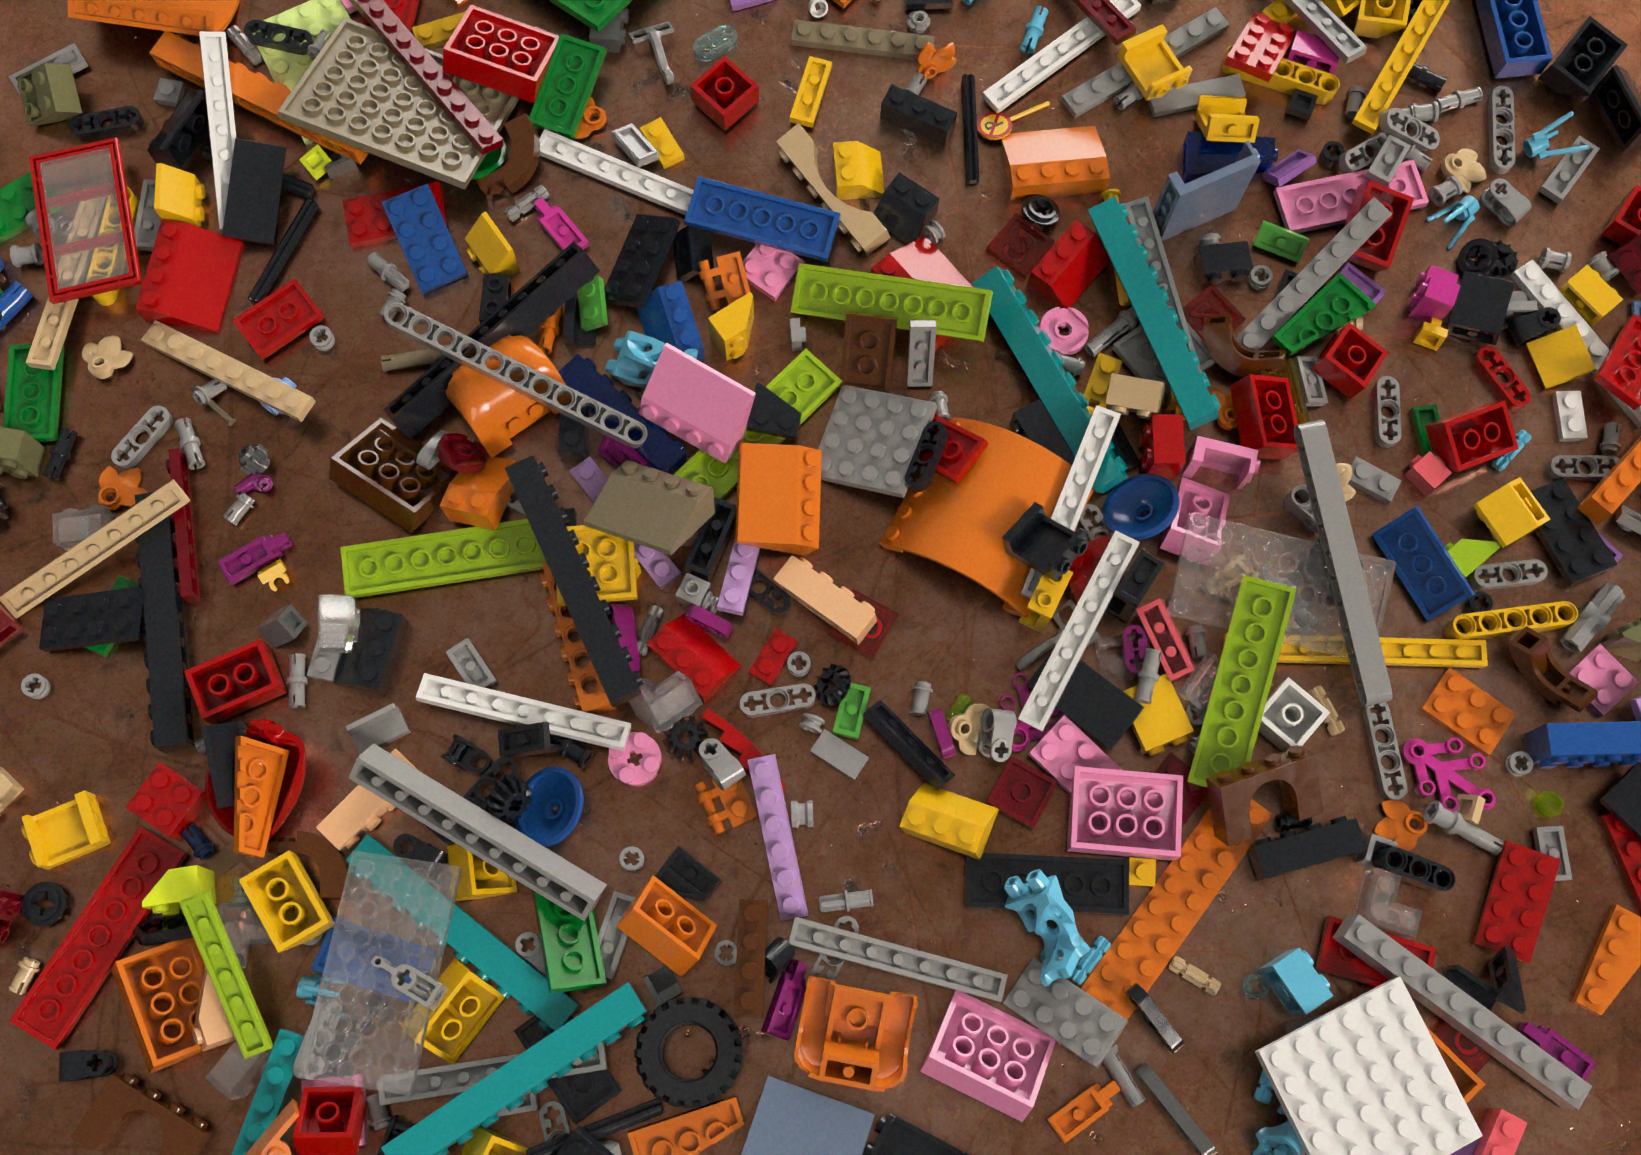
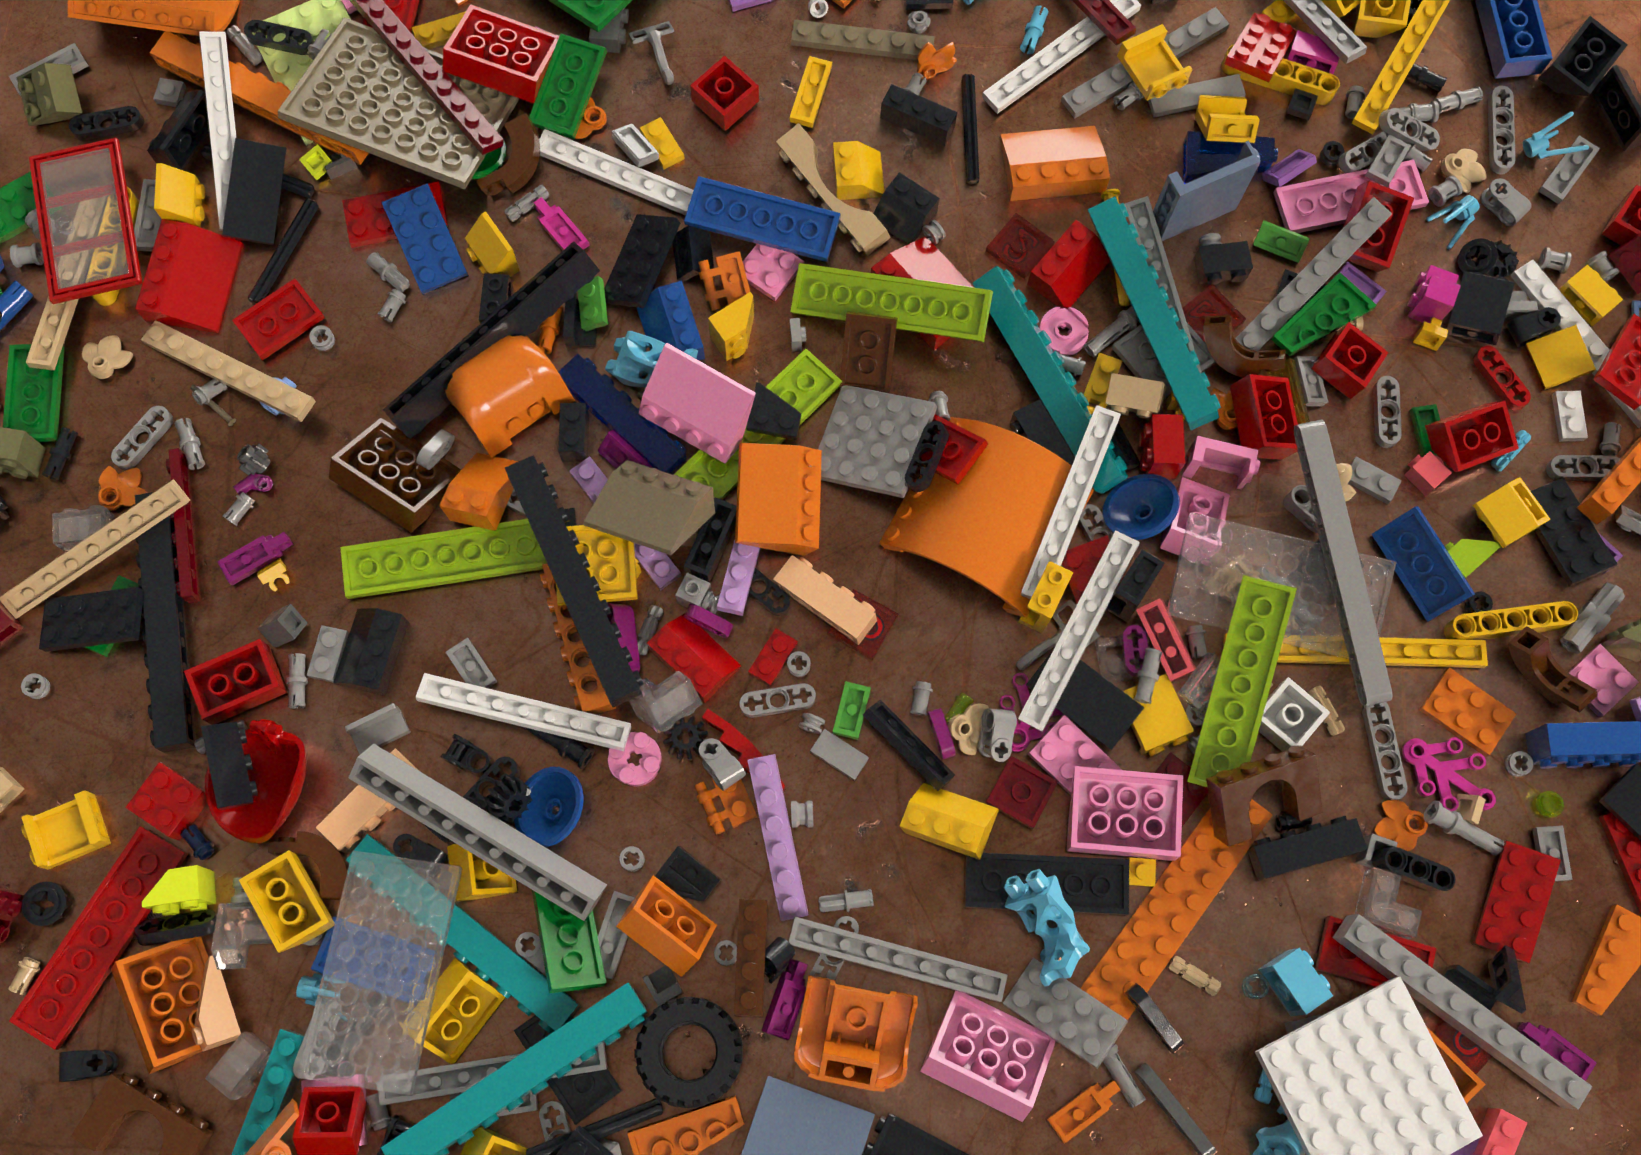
(226, 974): lime tile -> none
(256, 793): orange wing -> none
(337, 623): clear brick -> none
(410, 359): dark tan pin -> none
(418, 980): light grey piece -> none
(461, 453): dark red tile -> none
(509, 365): light grey beam -> none
(526, 740): black panel -> none
(714, 43): clear light blue plate -> none
(840, 677): black gear -> none
(921, 353): light grey plate -> none
(997, 126): piece -> none
(1042, 204): black gear -> none
(1044, 543): black panel -> none
(1090, 960): medium azure axle -> none
(1267, 275): light grey bush -> none
(1517, 568): light grey beam -> none

